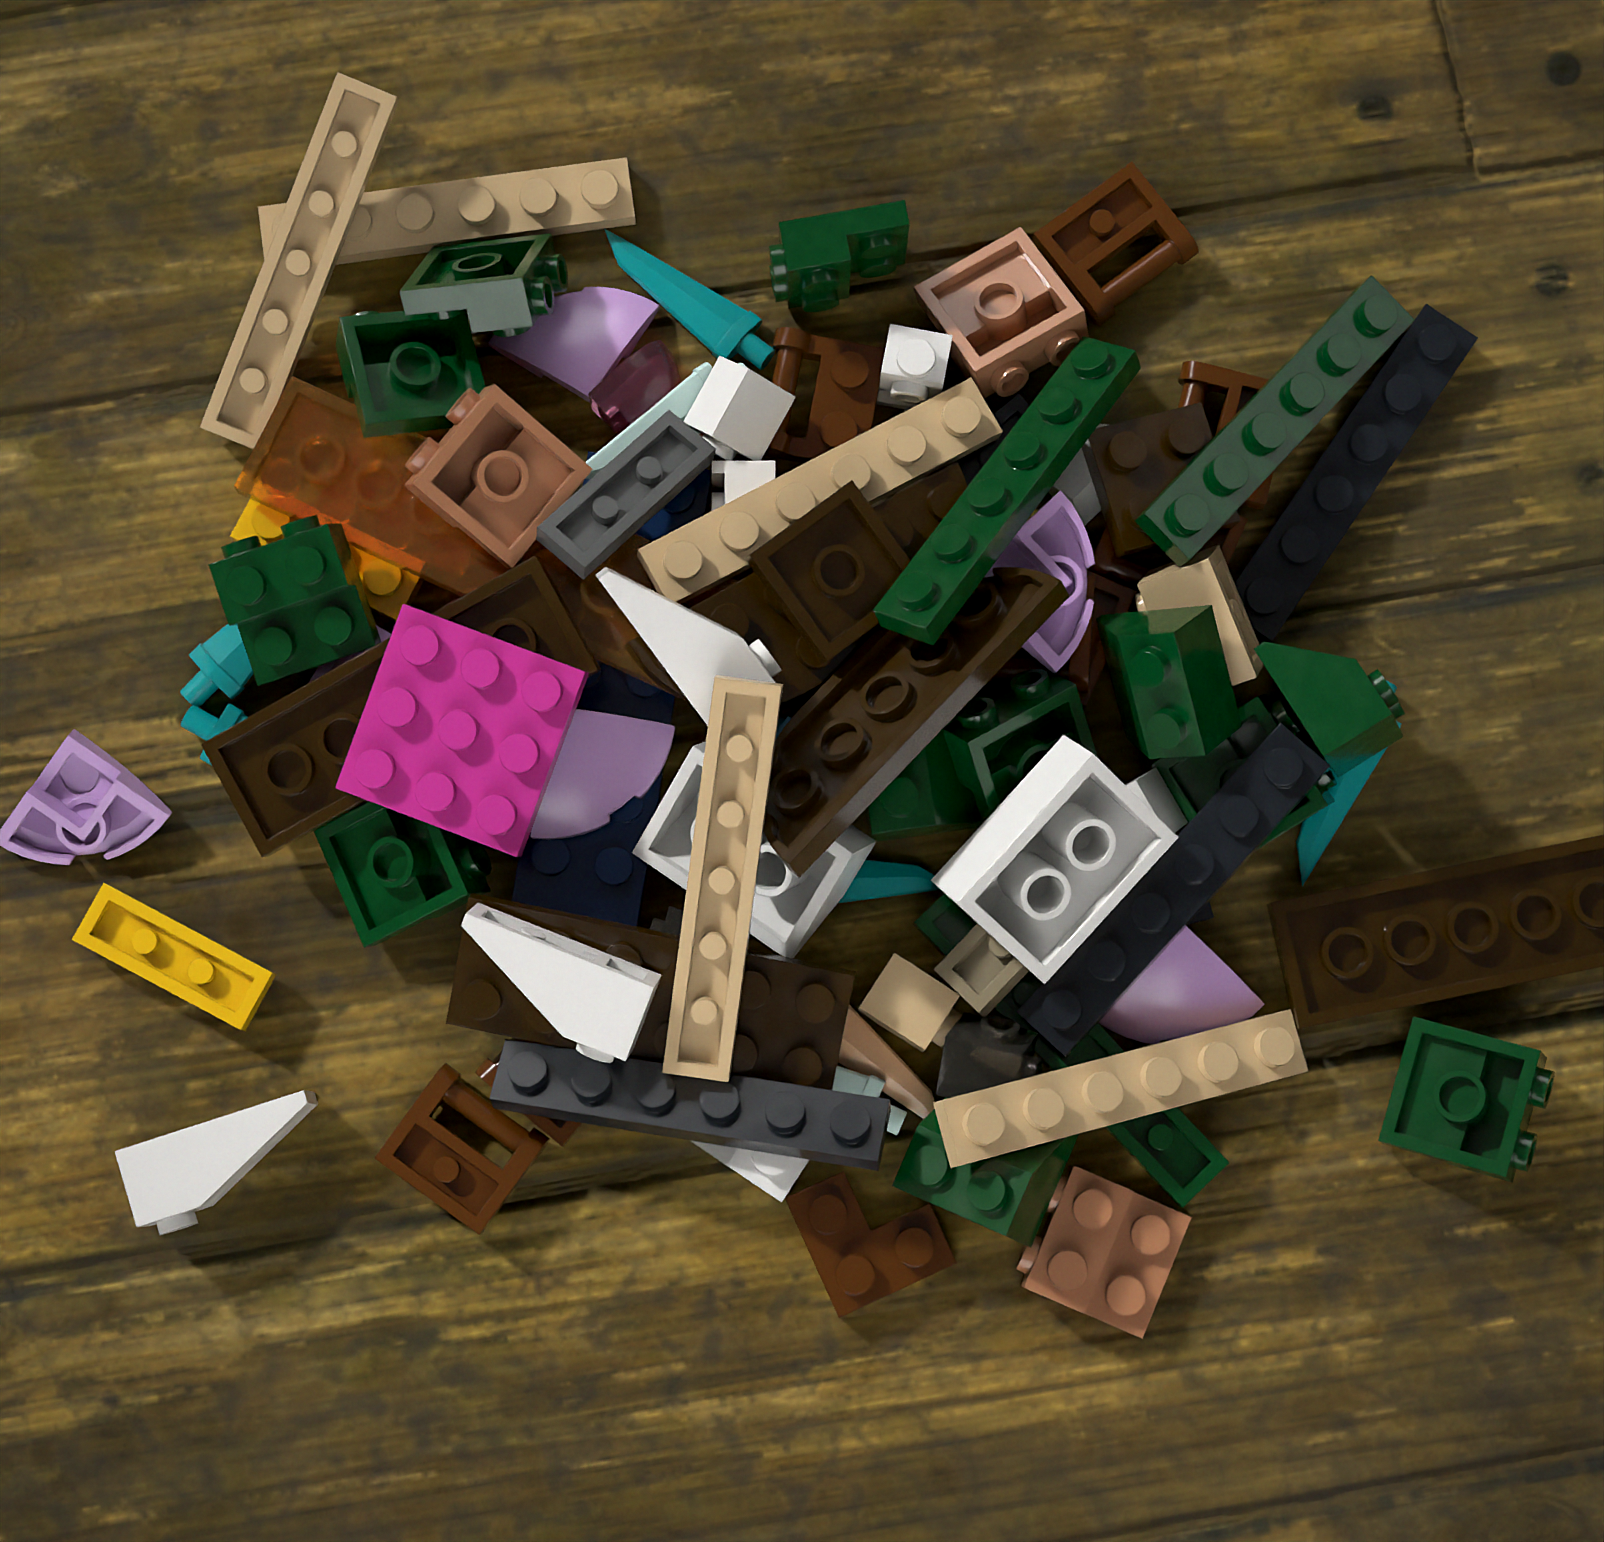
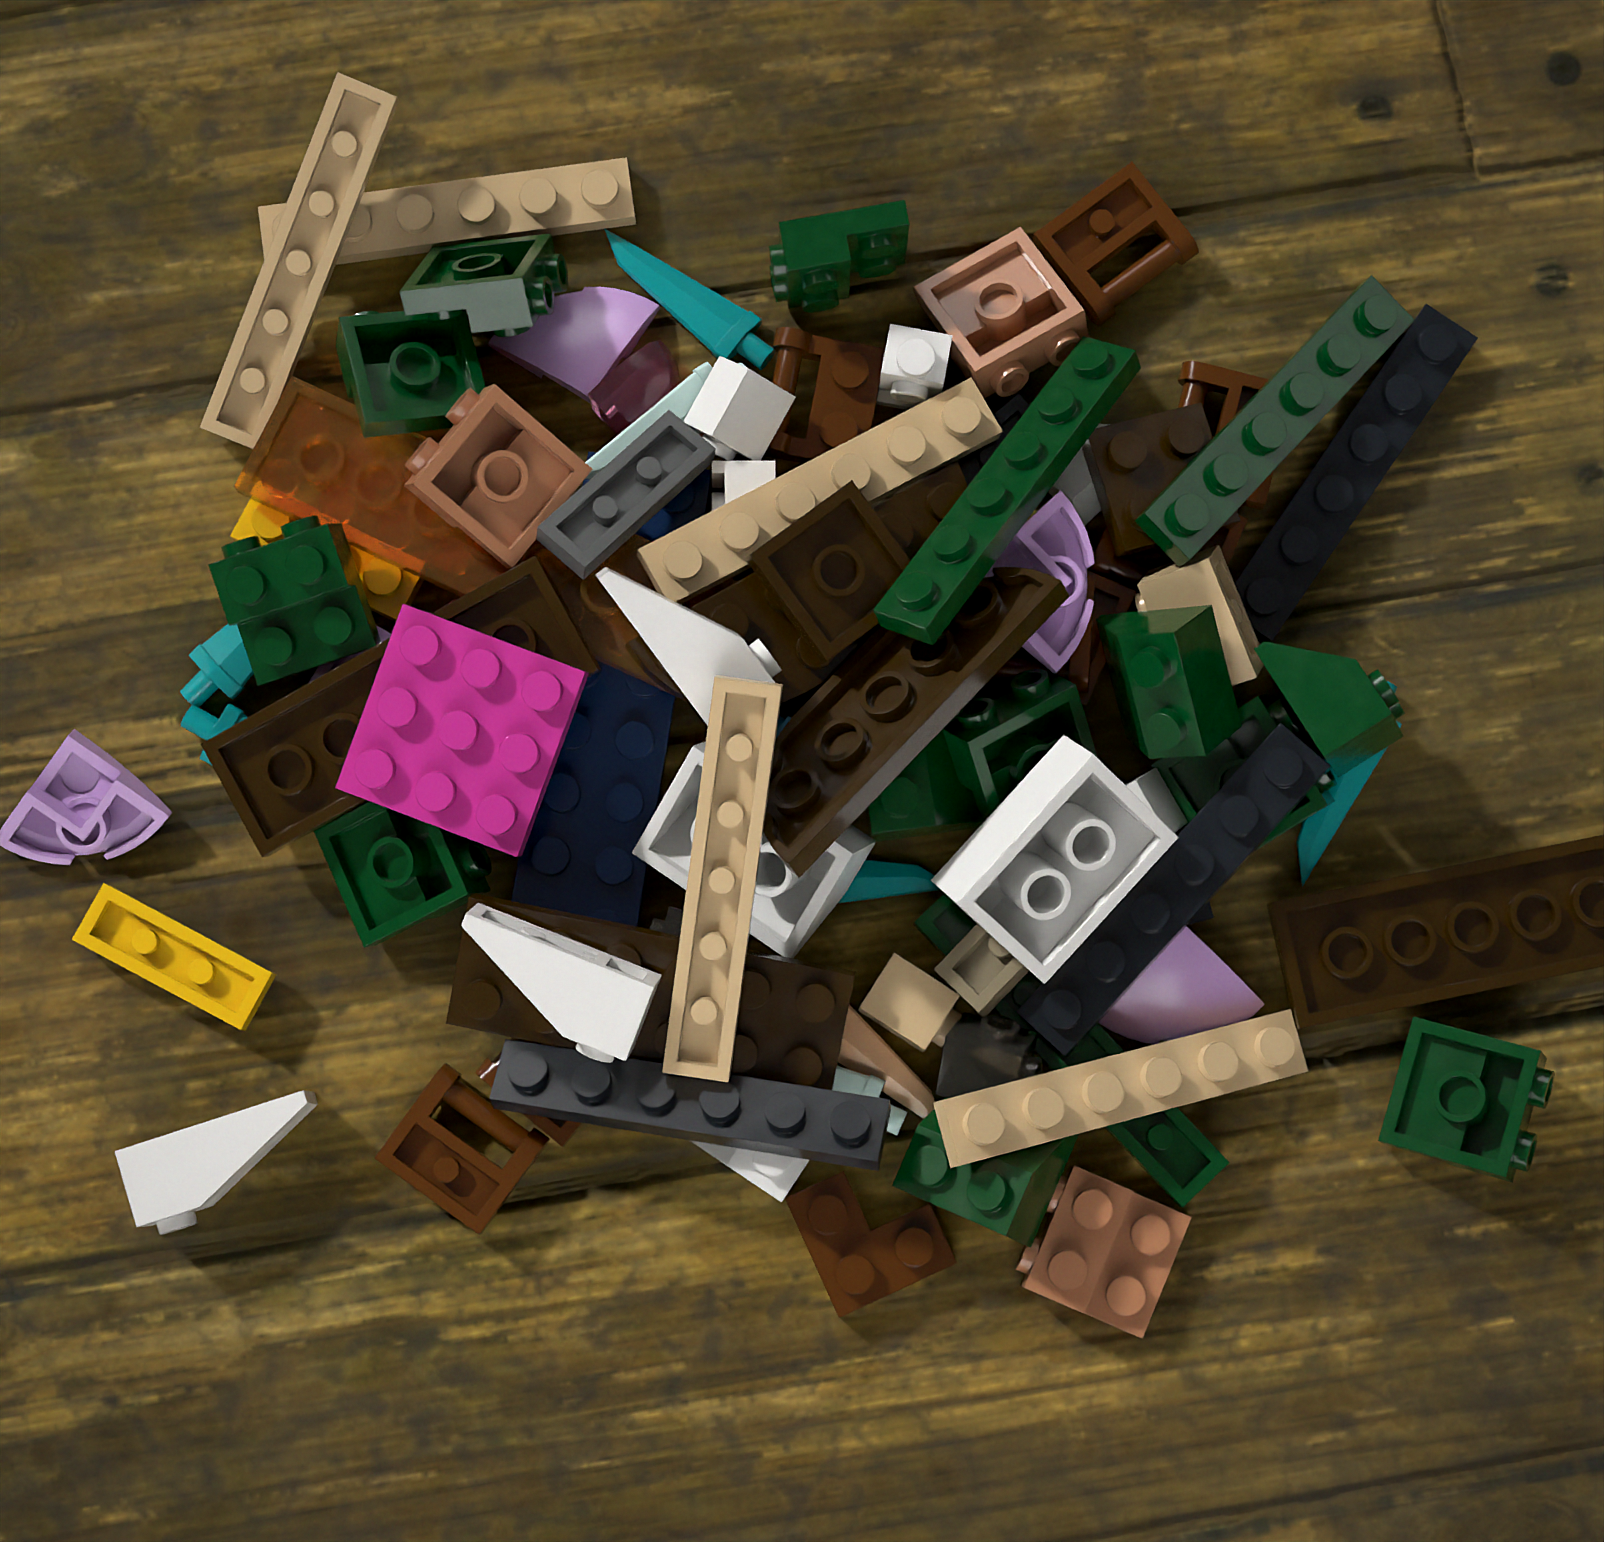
(599, 771): lavender brick -> none

